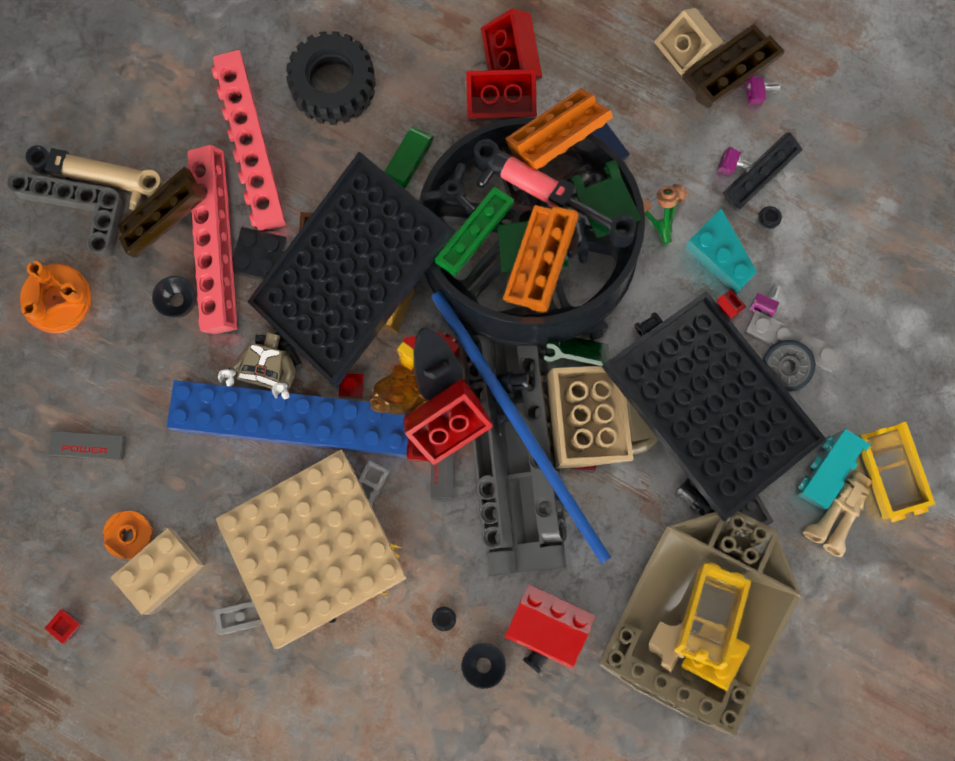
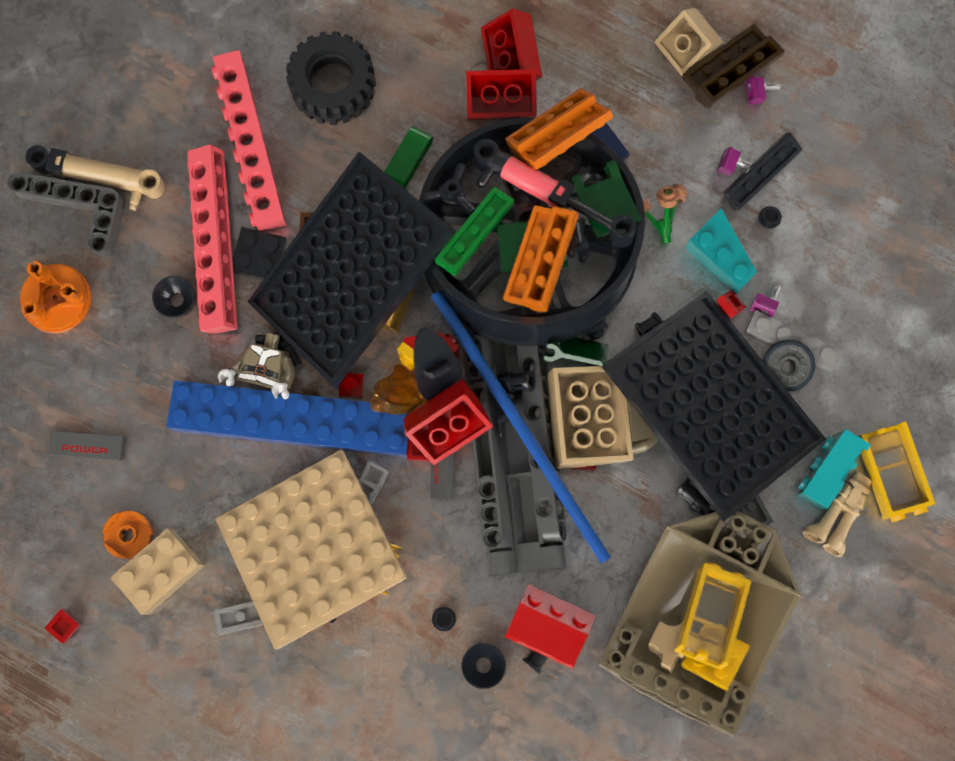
(160, 212): dark brown brick -> none

